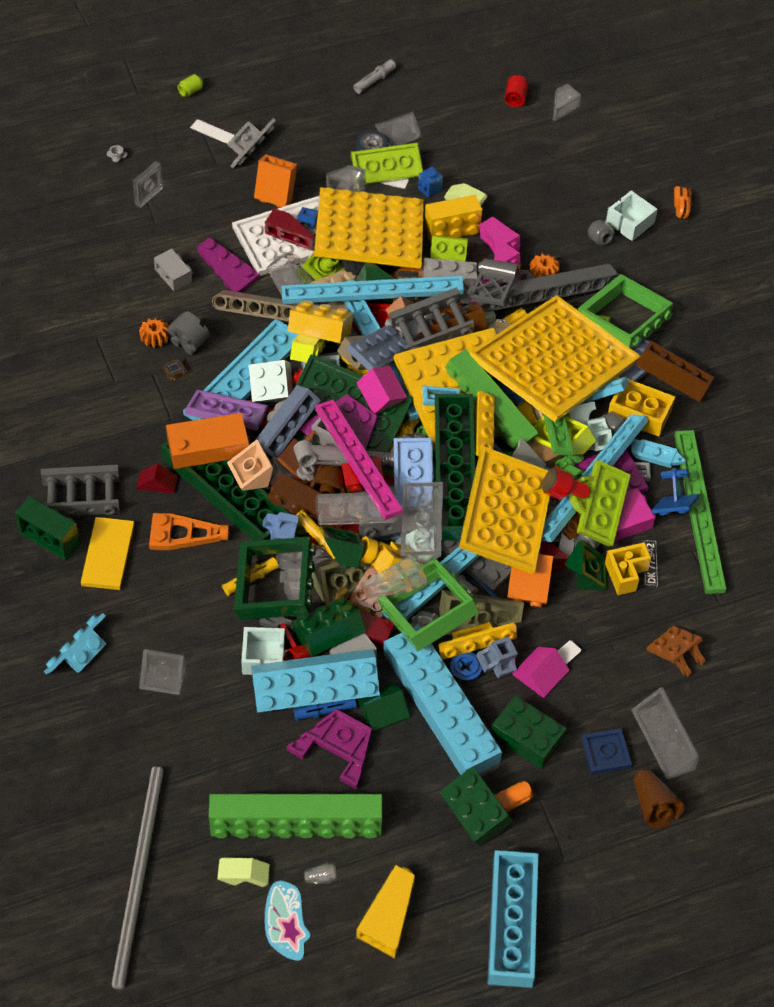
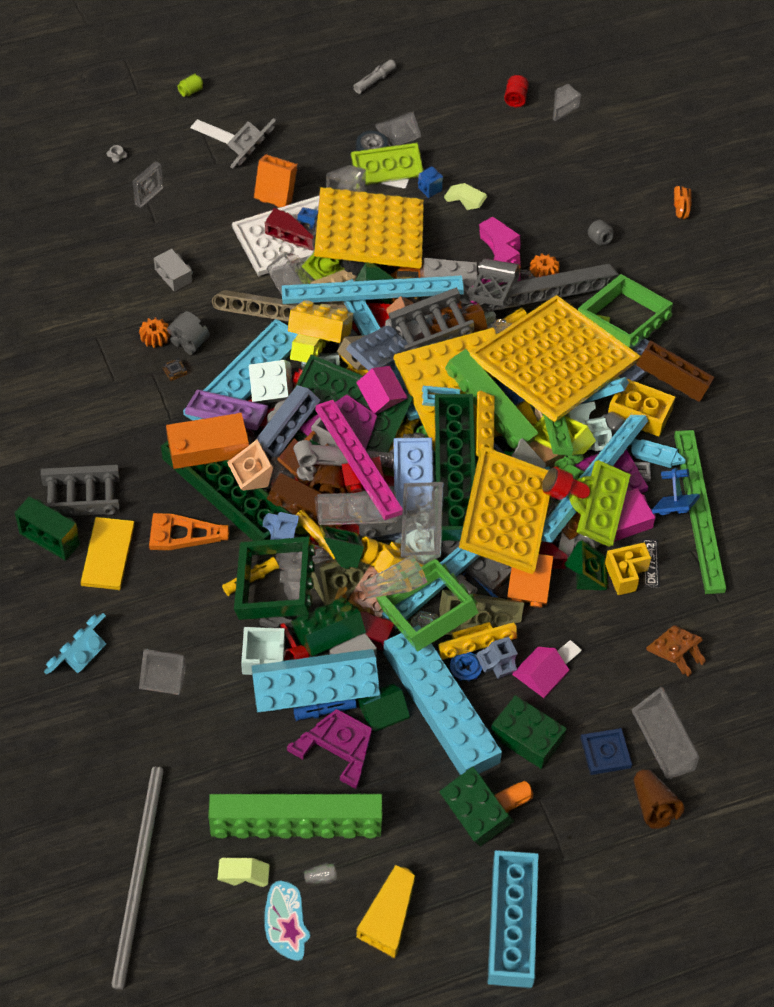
(157, 479): dark red slope -> none
(232, 270): magenta wing -> none
(449, 248): lime plate -> none
(453, 217): yellow brick -> none
(631, 215): light aqua piece -> none

